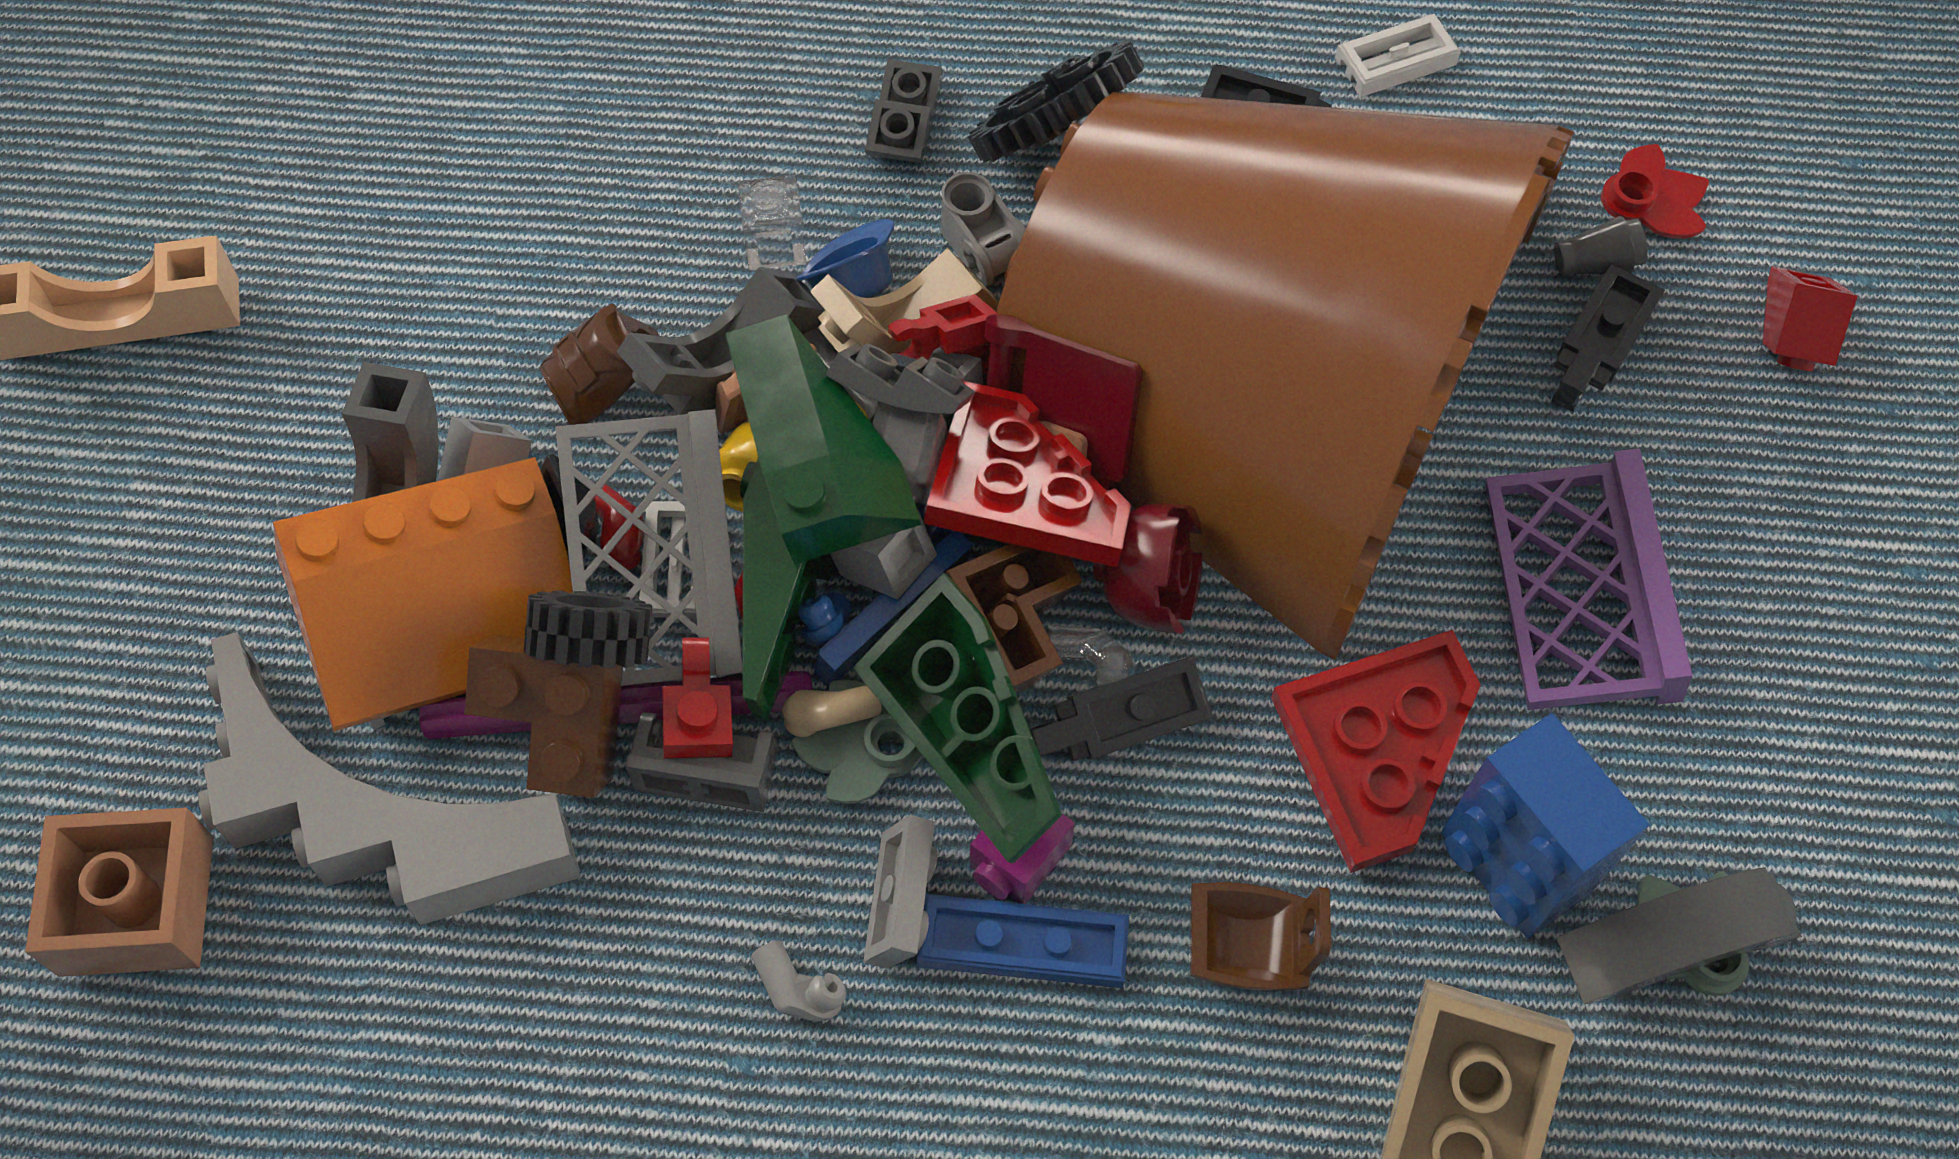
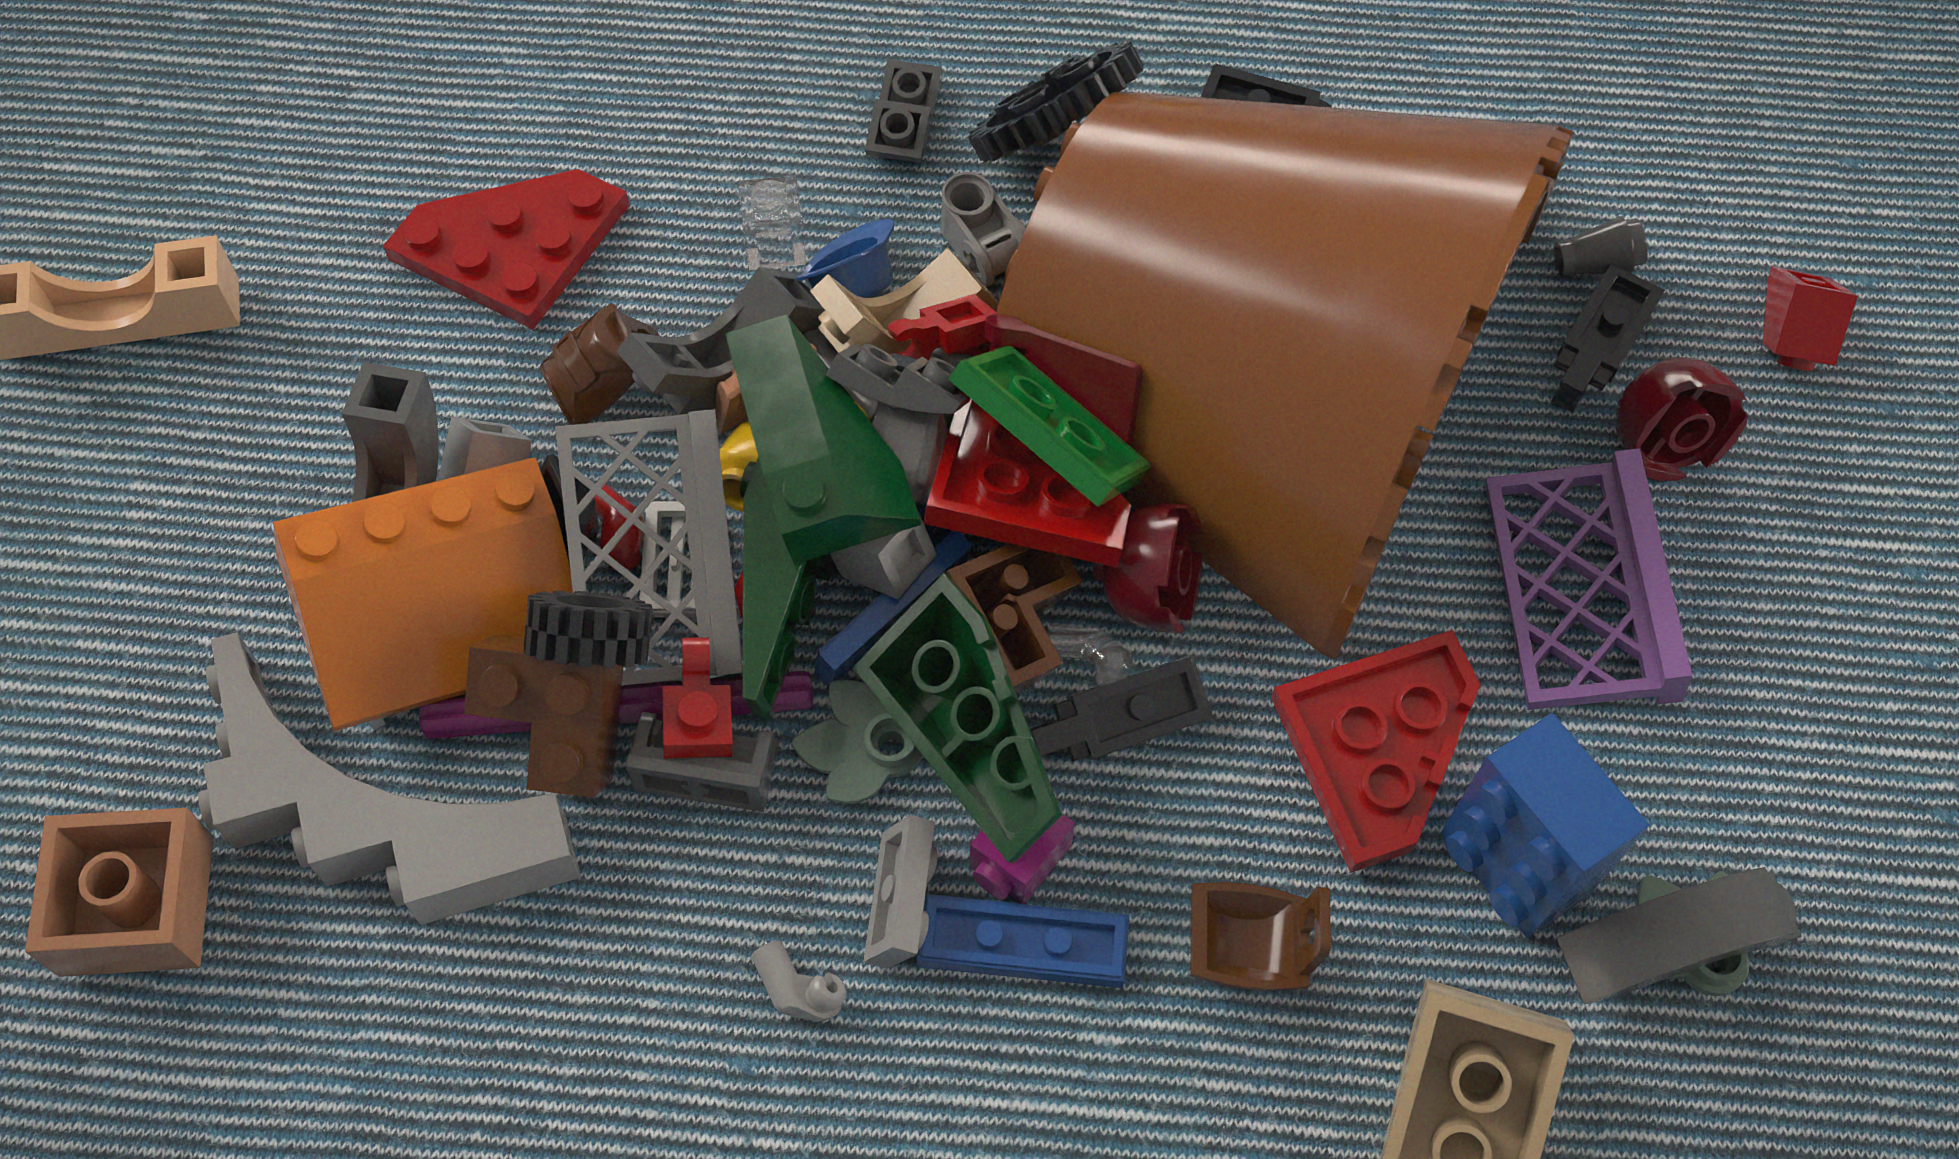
(510, 242): none -> red plate
(820, 710): tan arm -> none
(823, 617): blue arm -> none
(1051, 423): none -> green tile
(1403, 61): white tile -> none
(1655, 195): red plate -> none
(1680, 416): none -> dark red cylinder

